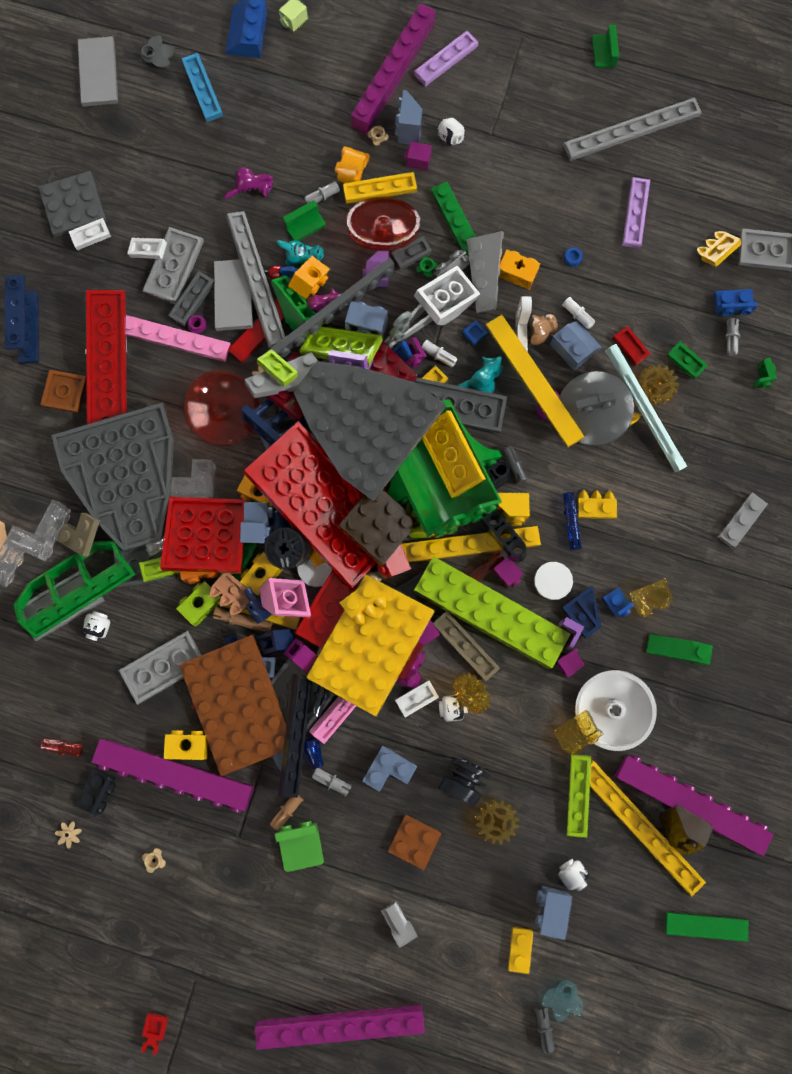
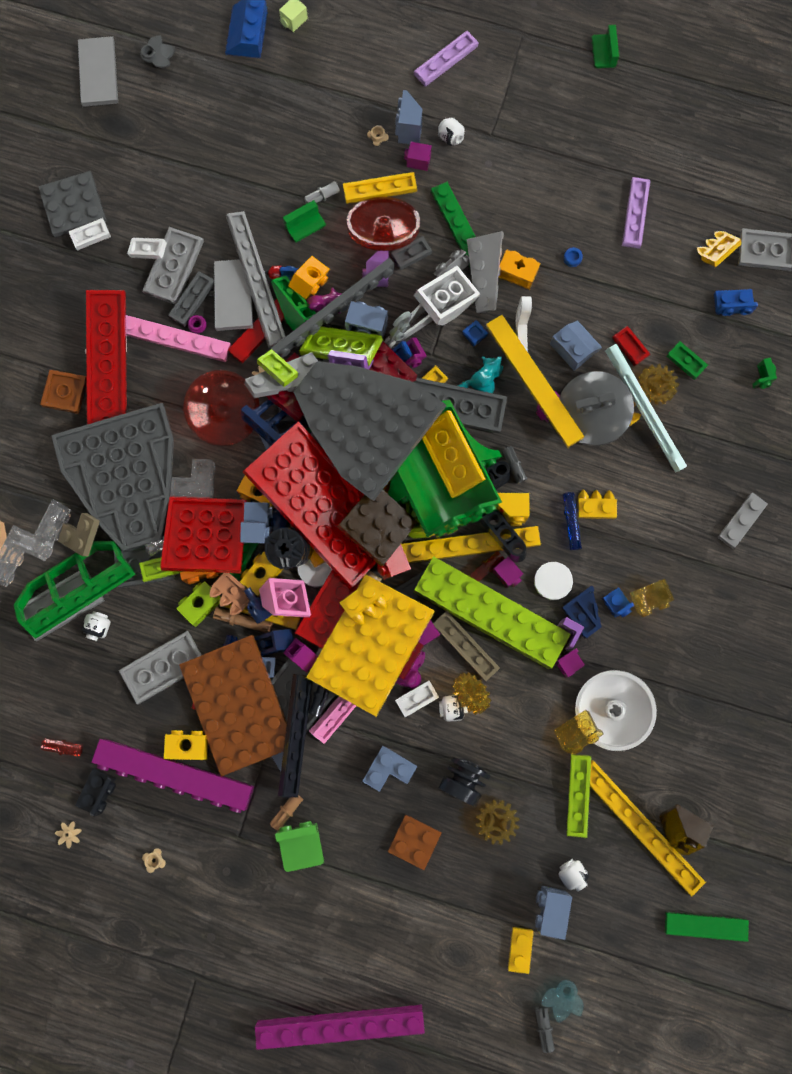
(21, 320): dark blue fence -> none
(154, 1030): red plate -> none
(202, 87): dark azure plate -> none
(247, 182): magenta animal -> none
(298, 253): teal animal -> none
(313, 752): clear blue cone -> none
(331, 781): light grey axle -> none
(351, 165): light orange cylinder -> none
(393, 69): magenta brick -> none
(401, 928): light grey piece -> none
(427, 262): green plate -> none
(439, 353): white axle -> none
(542, 327): medium nougat hair -> none
(578, 312): white axle -> none
(632, 129): light grey tile -> none
(669, 792): magenta brick -> none
(679, 649): green slope -> none
(732, 336): light grey axle -> none

